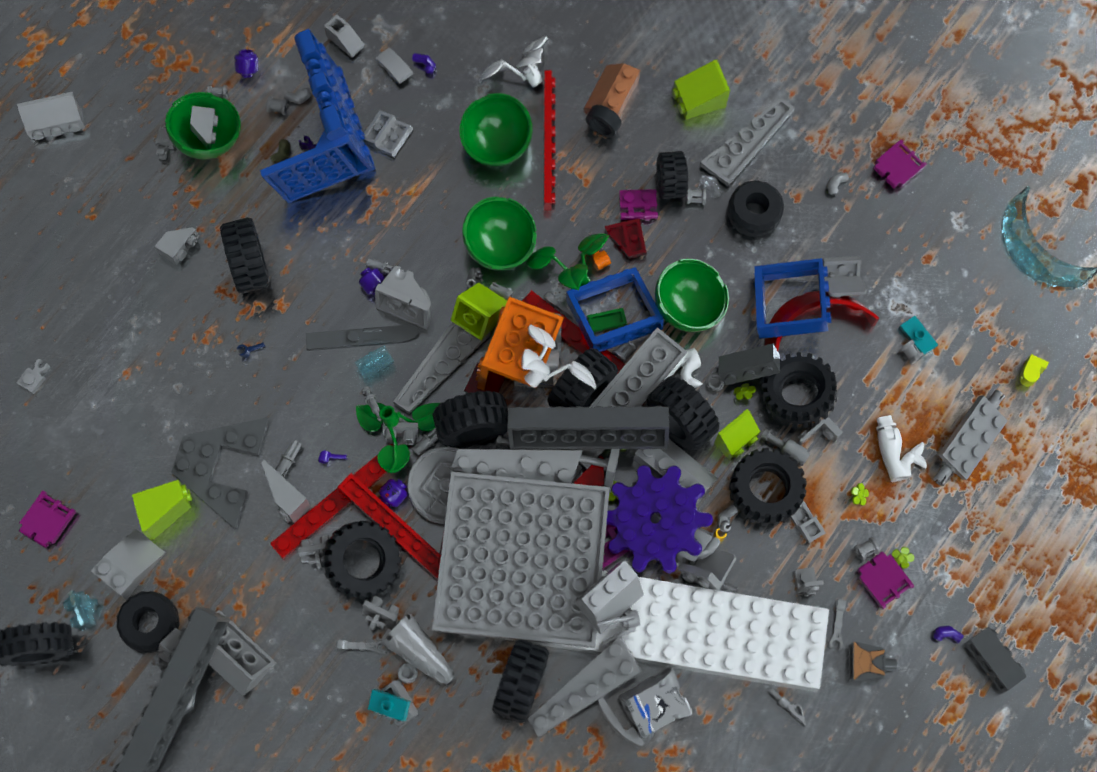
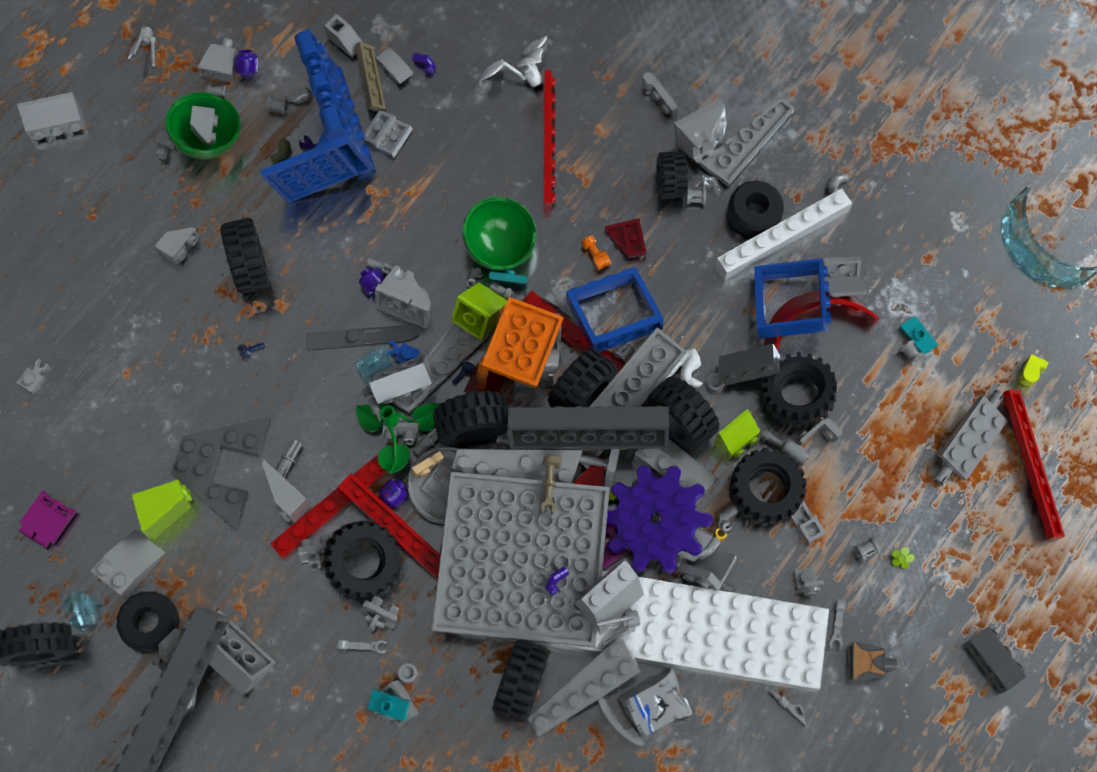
(144, 37): none -> light grey plant
(219, 62): none -> light grey torso
(325, 456): dark purple hand -> none
(370, 77): none -> dark tan plate
(401, 379): none -> light grey slope
(404, 353): none -> blue plate
(417, 649): light grey cone -> none
(423, 468): none -> tan plate
(468, 368): none -> dark blue hand
(496, 129): green piece -> none
(509, 276): none -> teal plate
(540, 371): white plant -> none
(550, 462): none -> dark tan piece
(554, 578): none -> dark purple arm
(576, 275): green plant -> none
(603, 121): black tyre -> none
(607, 320): green tile -> none
(614, 87): nougat slope -> none
(635, 200): magenta plate -> none
(659, 93): none -> light grey hinge
(691, 295): green piece -> none
(701, 91): lime slope -> none
(701, 131): none -> light grey piece
(744, 392): lime plant -> none
(782, 234): none -> white brick
(859, 494): lime plant -> none
(884, 579): magenta plate -> none
(890, 447): white piece -> none
(898, 165): magenta plate -> none
(947, 631): dark purple arm -> none
(1033, 464): none -> red plate

